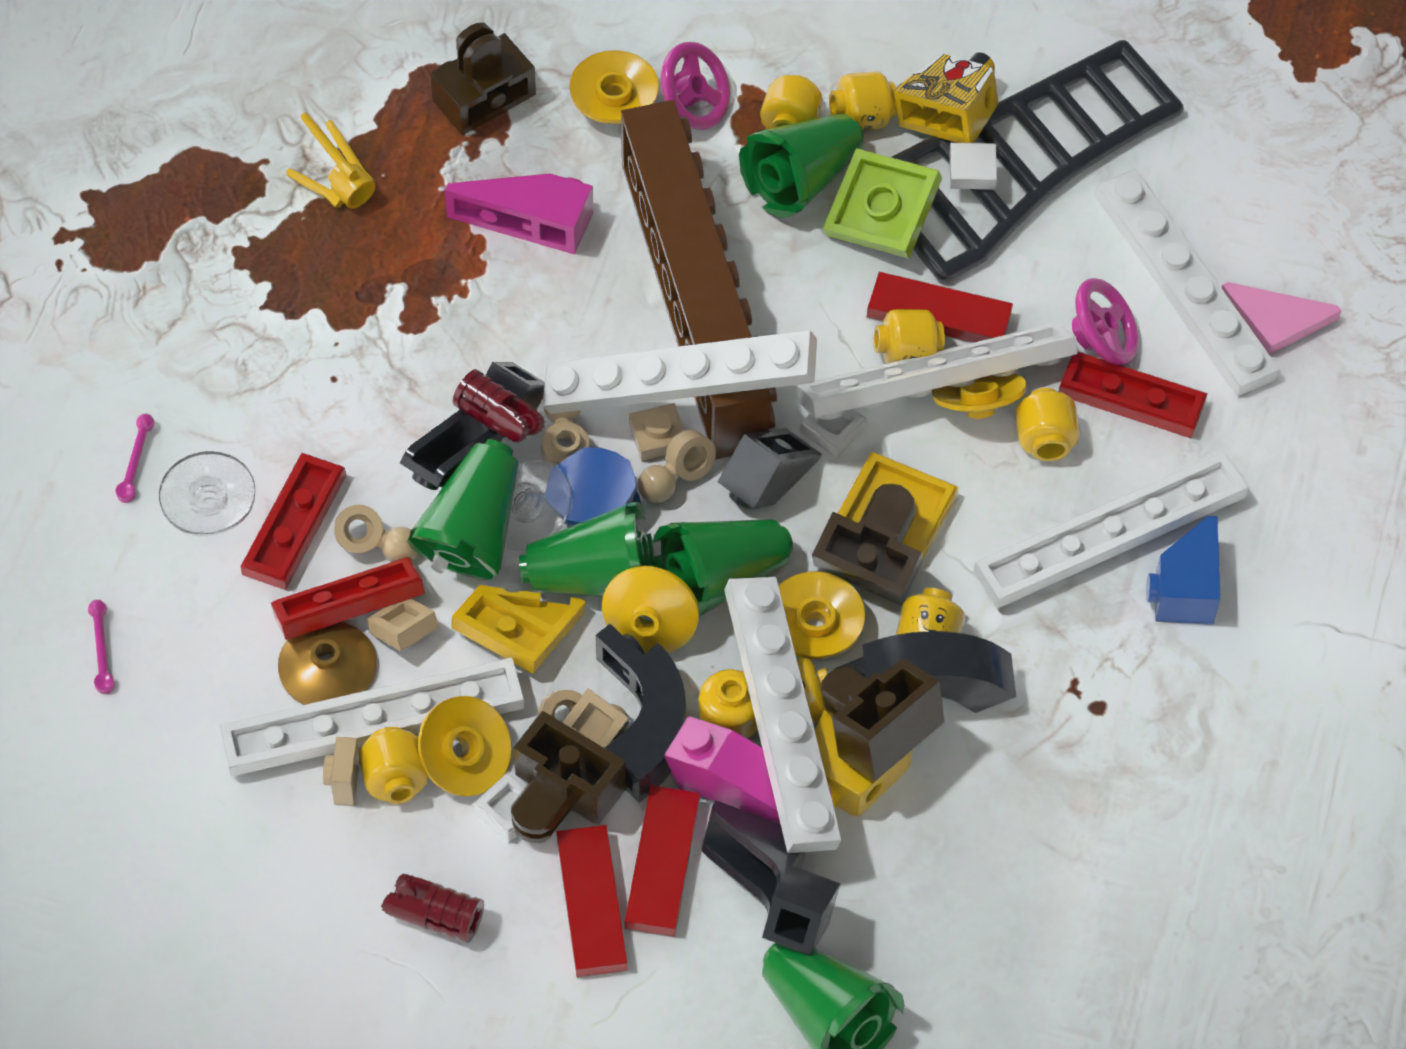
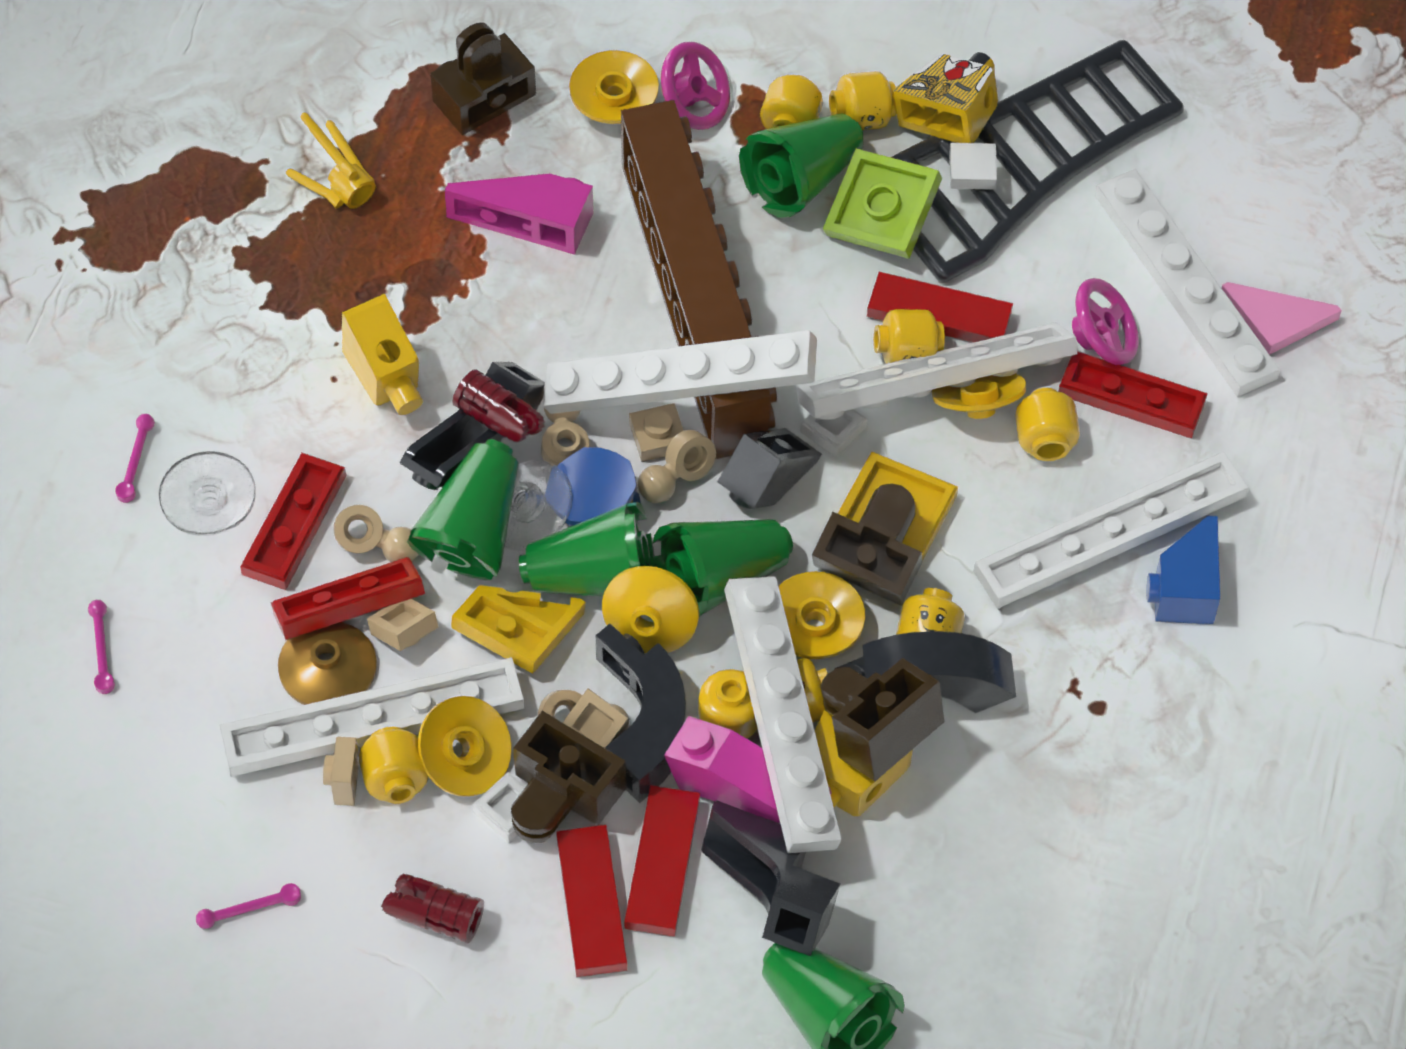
(289, 895): none -> dark pink hinge
(381, 354): none -> yellow torso

